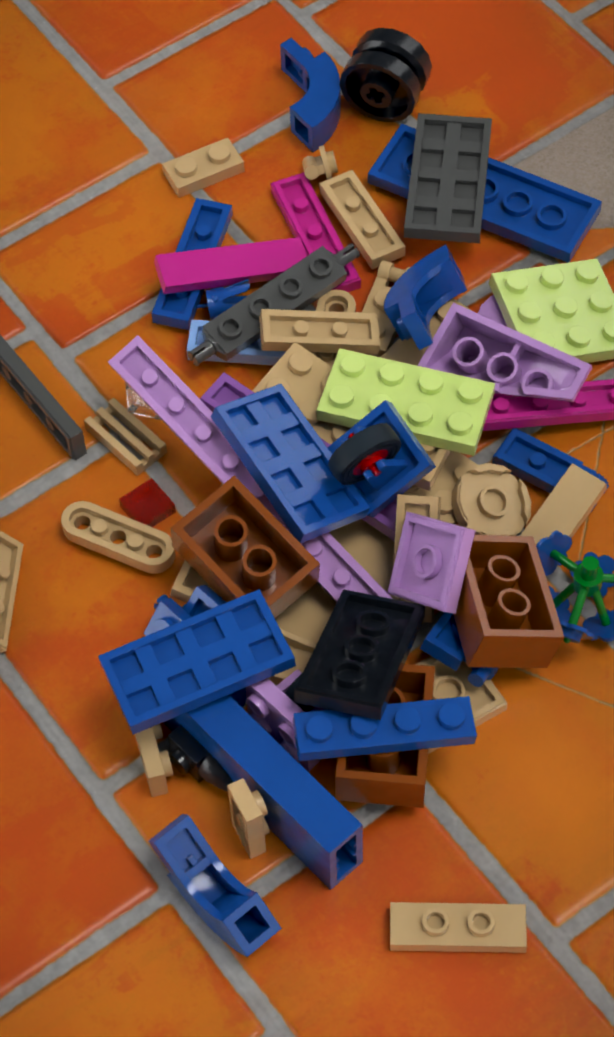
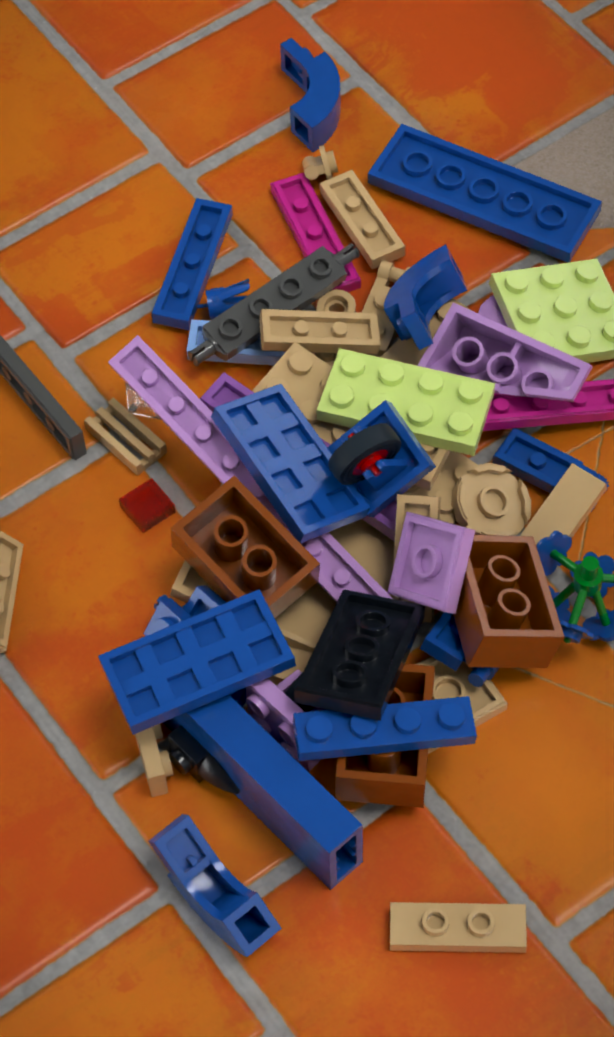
(108, 526): tan plate -> none
(203, 167): tan plate -> none
(227, 264): dark pink tile -> none
(247, 817): tan plate -> none
(385, 75): black wheel -> none
(448, 178): dark grey plate -> none

